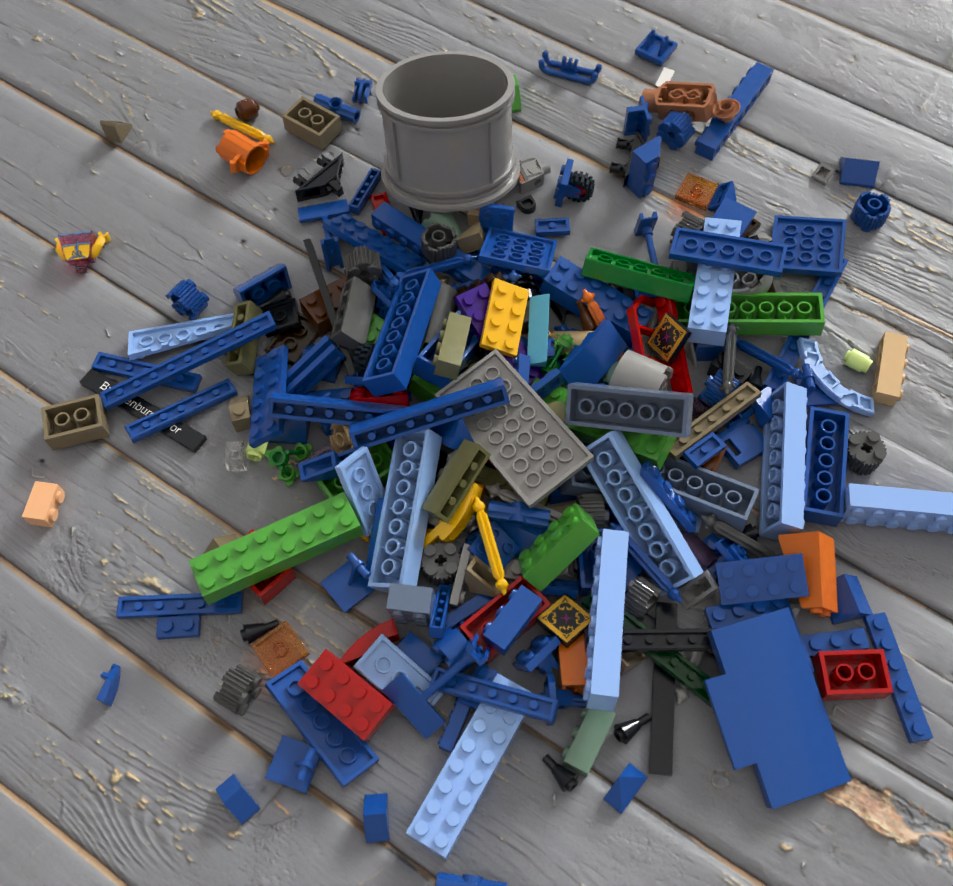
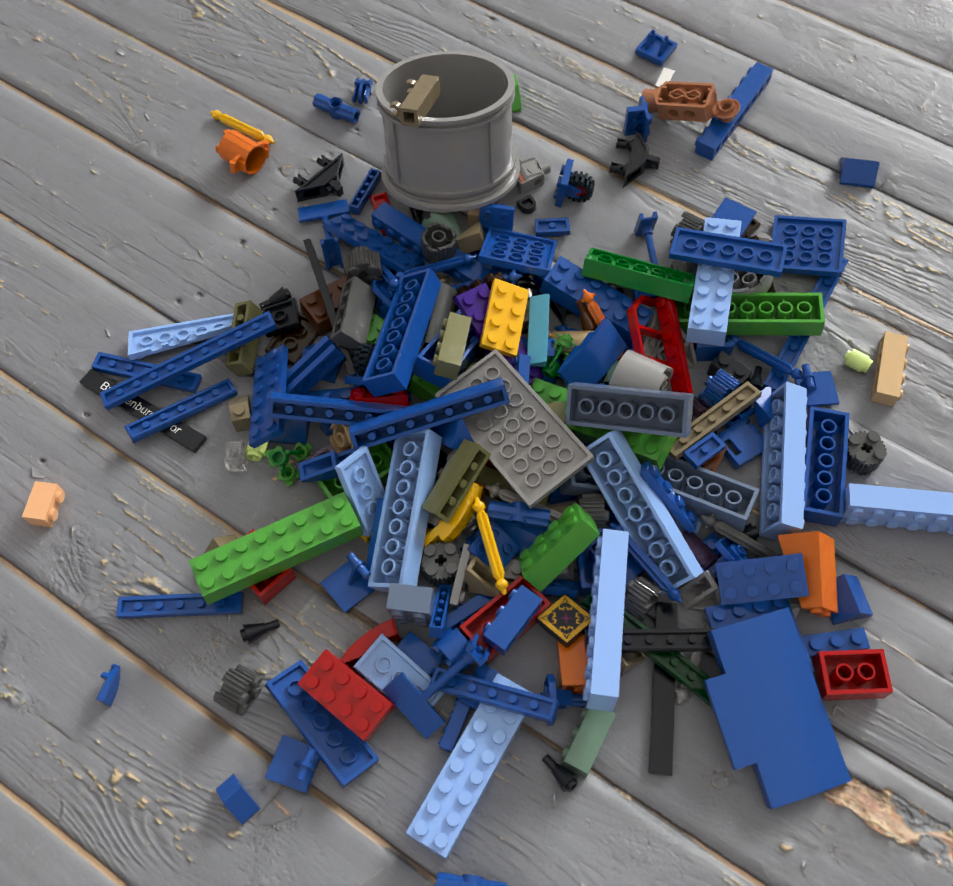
(75, 422): dark tan brick -> none
(80, 248): torso -> none
(115, 130): dark tan slope -> none
(178, 627): blue plate -> none
(188, 299): blue brick -> none
(247, 109): reddish brown head -> none
(263, 285): blue slope -> none
(280, 649): clear orange plate -> none
(312, 122): dark tan brick -> none
(376, 818): blue slope -> none
(419, 100): none -> dark tan brick
(538, 655): blue plate -> none
(548, 383): blue plate -> none
(569, 69): blue piece -> none
(625, 788): blue slope -> none
(627, 730): black cone -> none
(644, 167): blue slope -> none
(668, 338): tile -> none
(676, 129): blue brick -> none
(696, 191): clear orange plate -> none
(724, 190): blue slope -> none
(729, 359): dark grey wheel -> none
(823, 173): light grey slope -> none
(829, 383): light blue tile -> none
(871, 211): blue brick -> none
(903, 693): blue plate -> none

